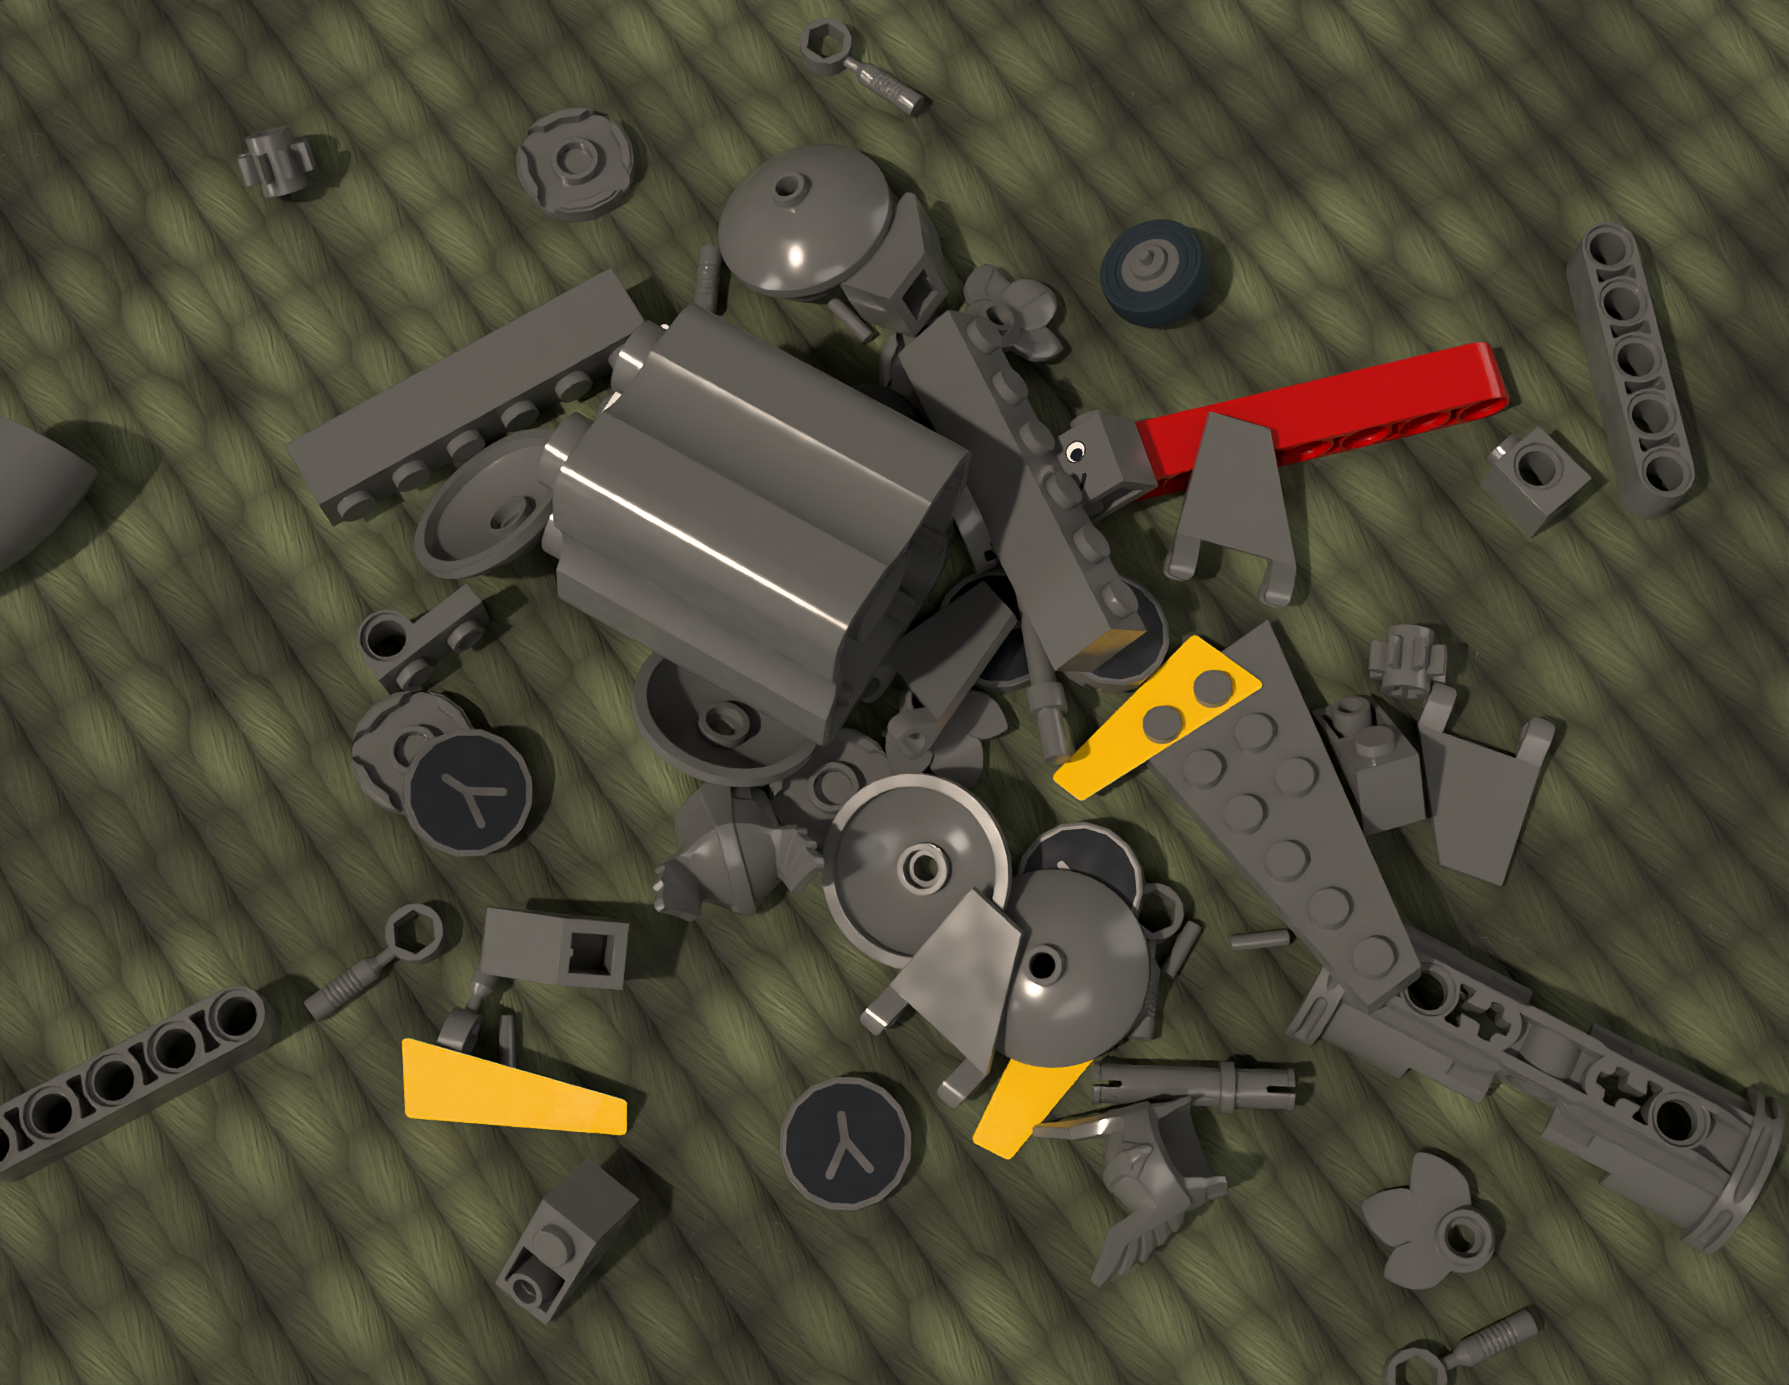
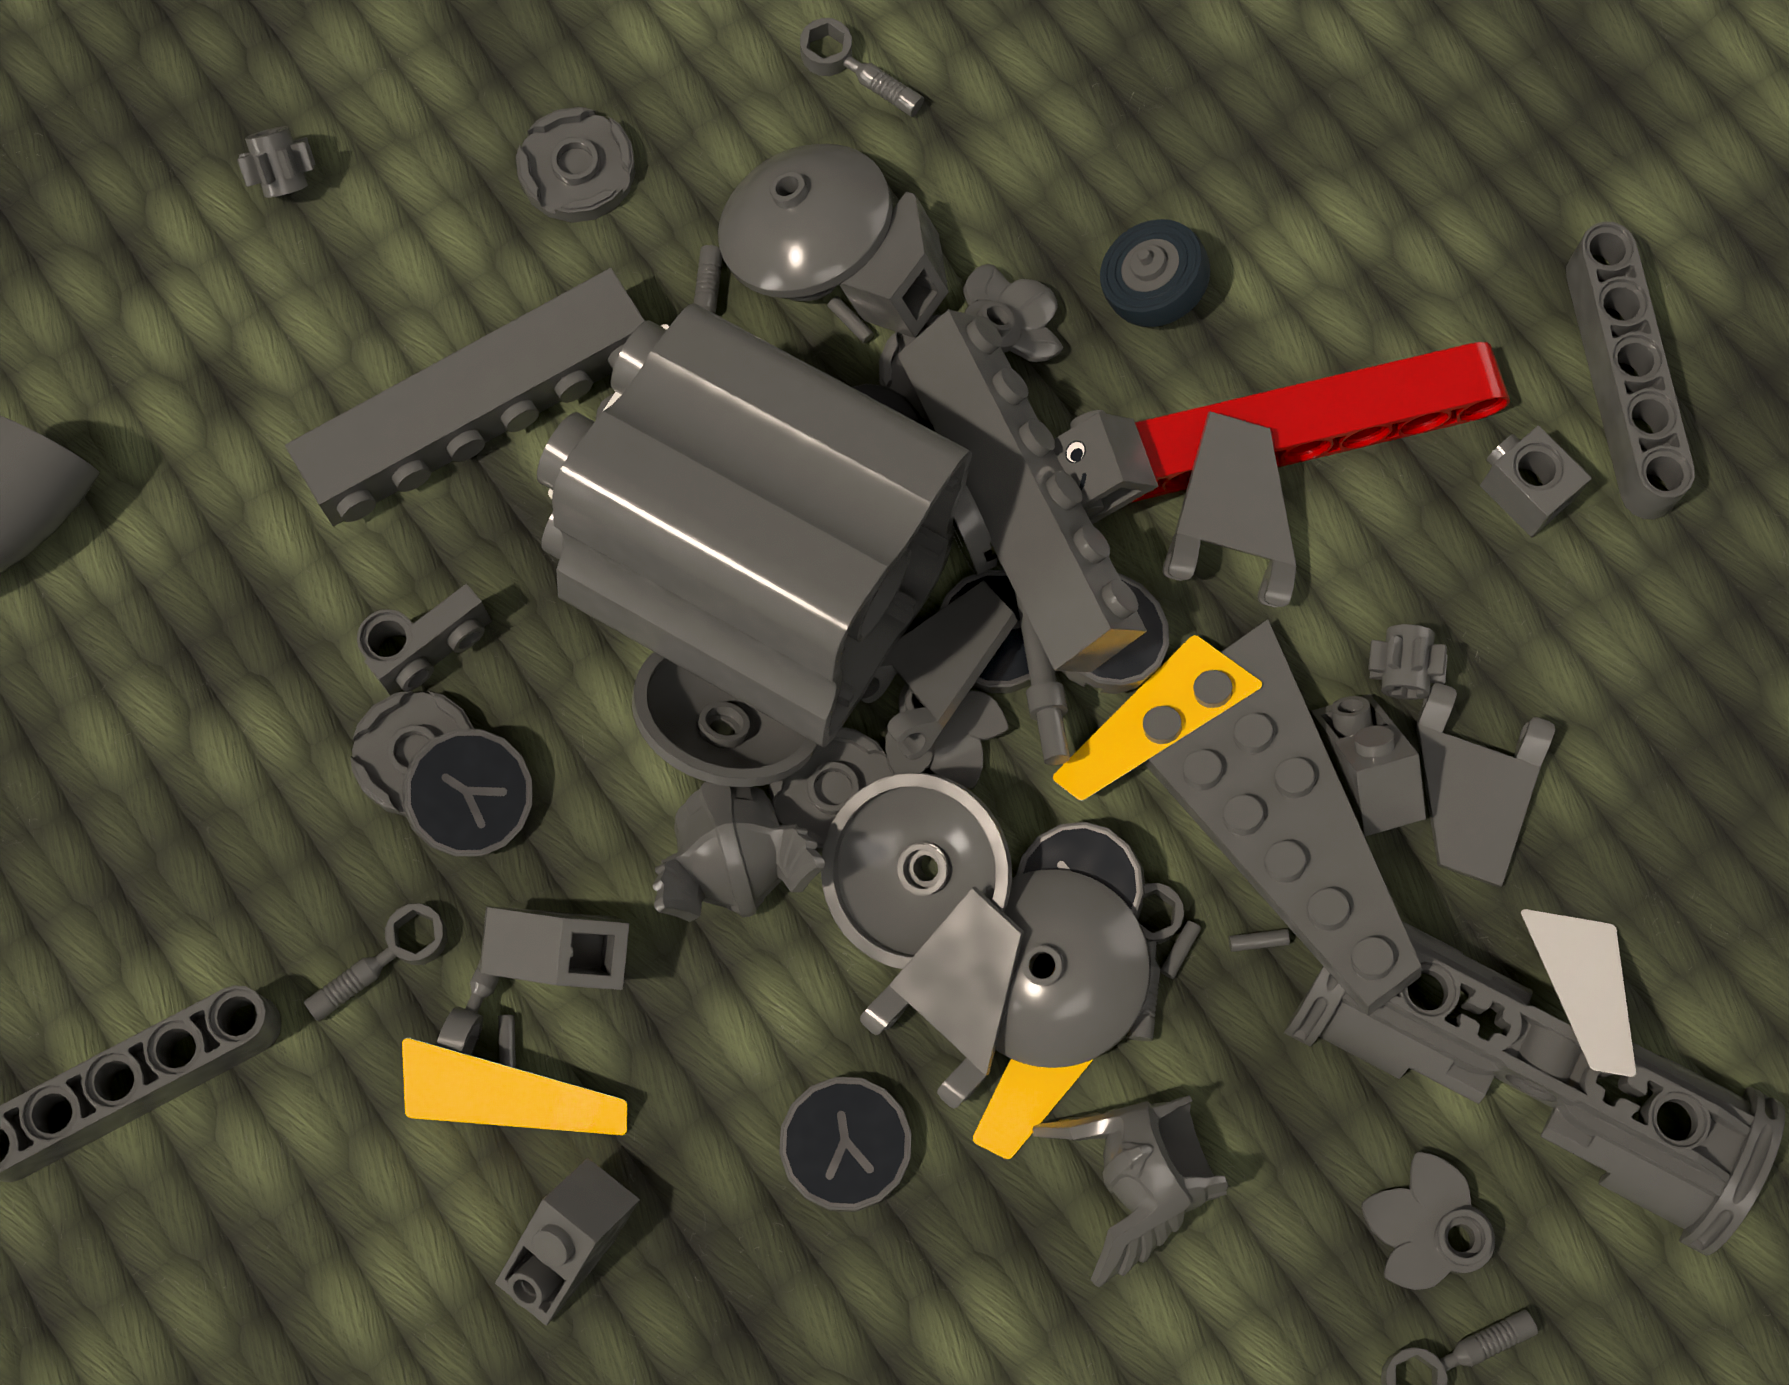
(487, 510): dark grey dish -> none
(1207, 1086): dark grey pin -> none
(1589, 981): none -> white sticker

